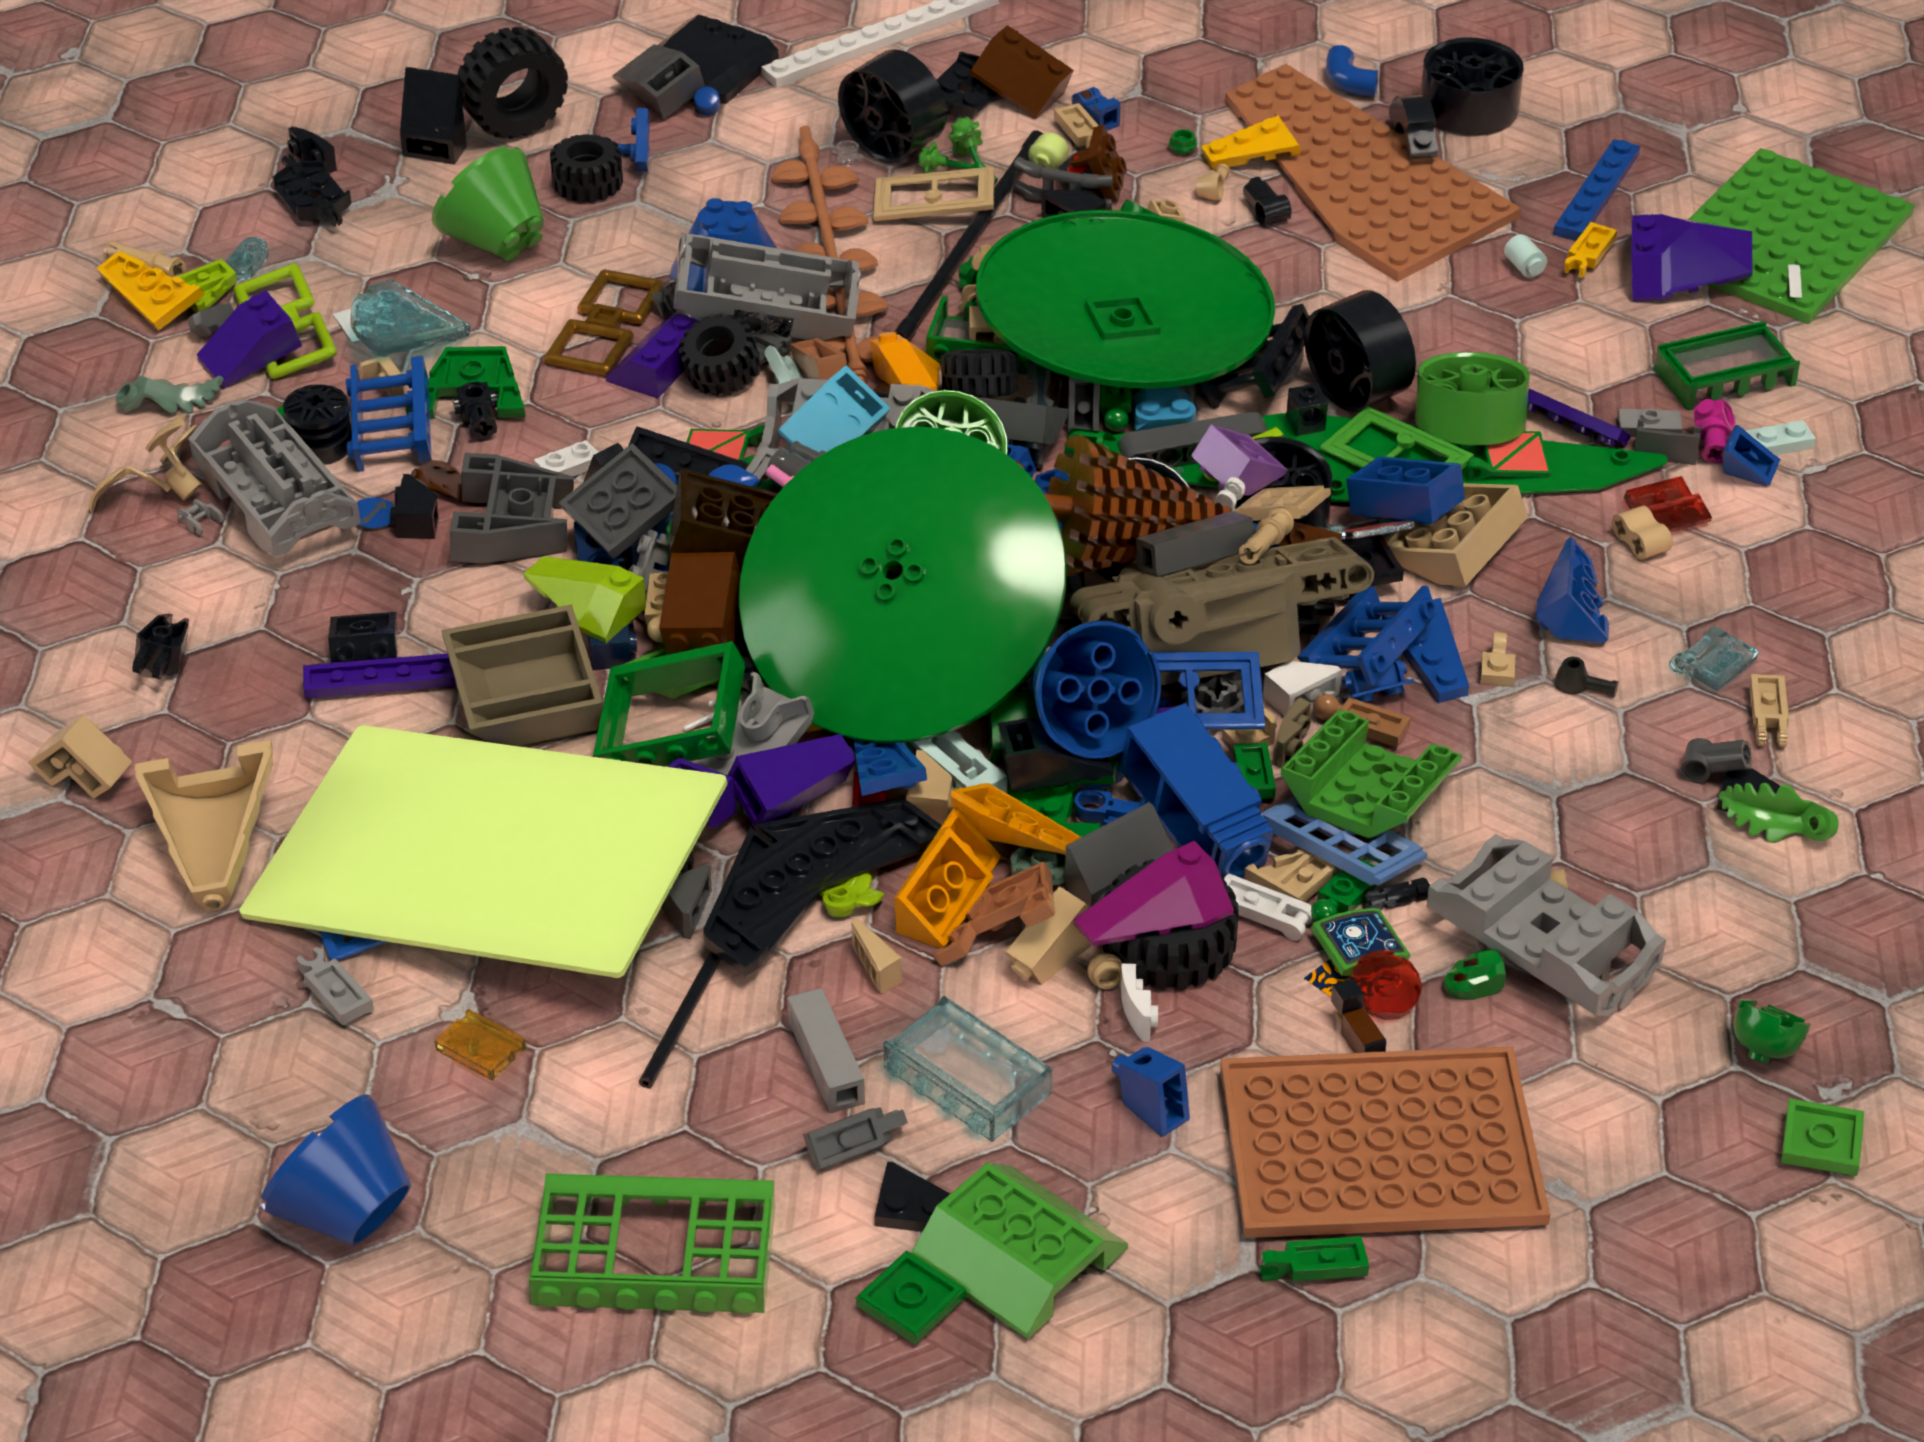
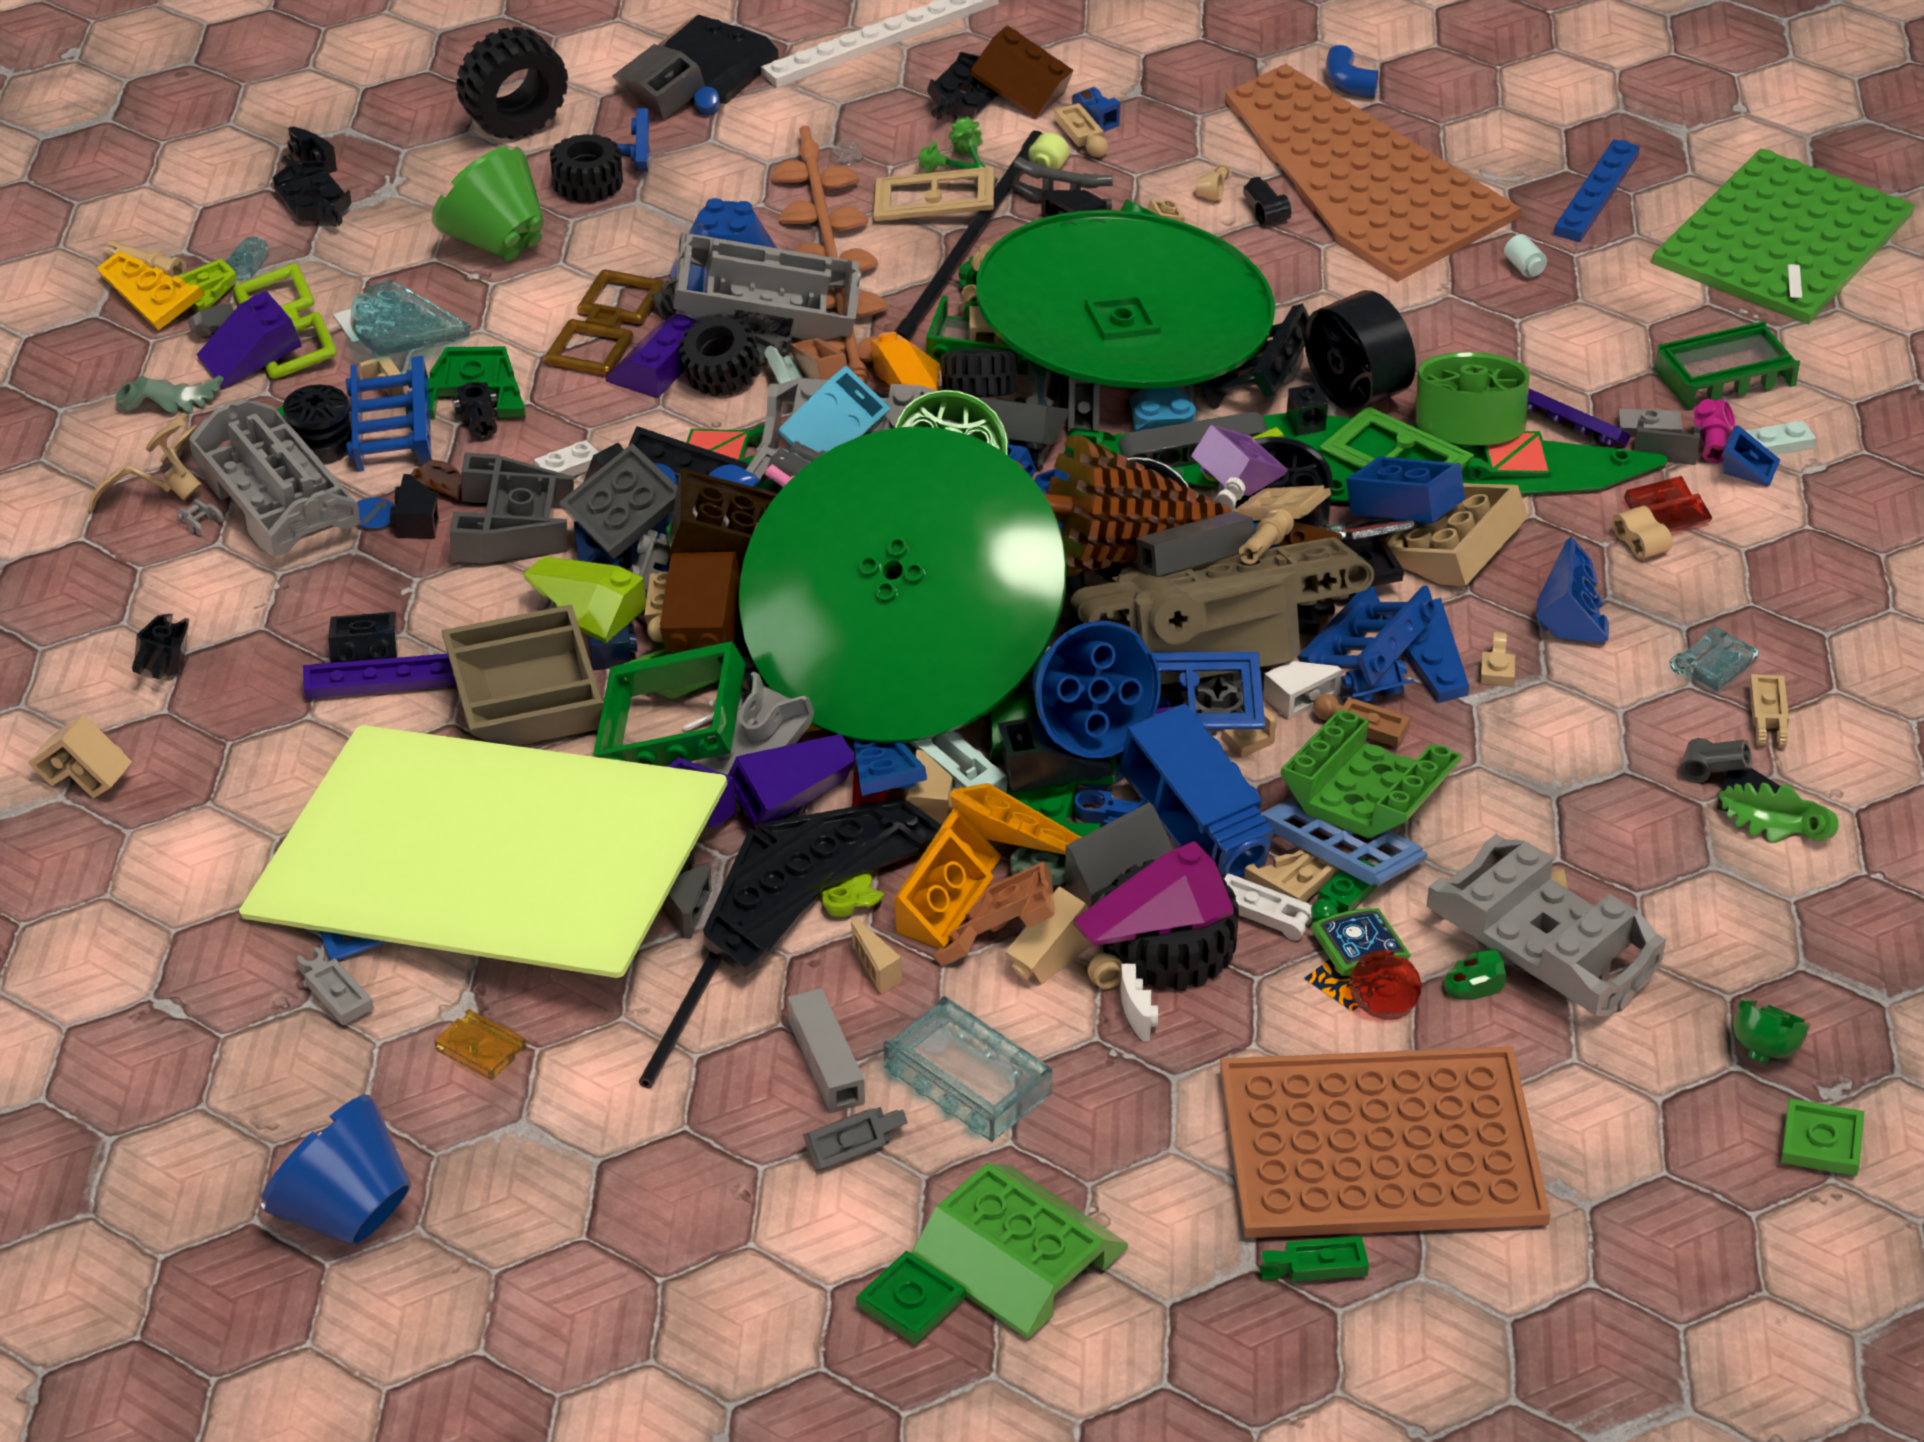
(209, 818): tan cone -> none
(432, 116): black slope -> none
(652, 1291): bright green window -> none
(892, 106): black wheel -> none
(906, 1200): black wing -> none
(1099, 159): reddish brown plate -> none
(1114, 406): green plate -> none
(1154, 1088): blue torso -> none
(1183, 141): green plate -> none
(1256, 141): yellow wing -> none
(1256, 767): green plate -> none
(1293, 727): dark tan slope -> none
(1357, 1025): piece -> none
(1397, 894): black axle -> none
(1416, 119): black arch -> none
(1473, 84): black wheel -> none
(1574, 679): pearl dark grey bar -> none
(1590, 248): yellow plate -> none
(1685, 254): dark purple wedge -> none

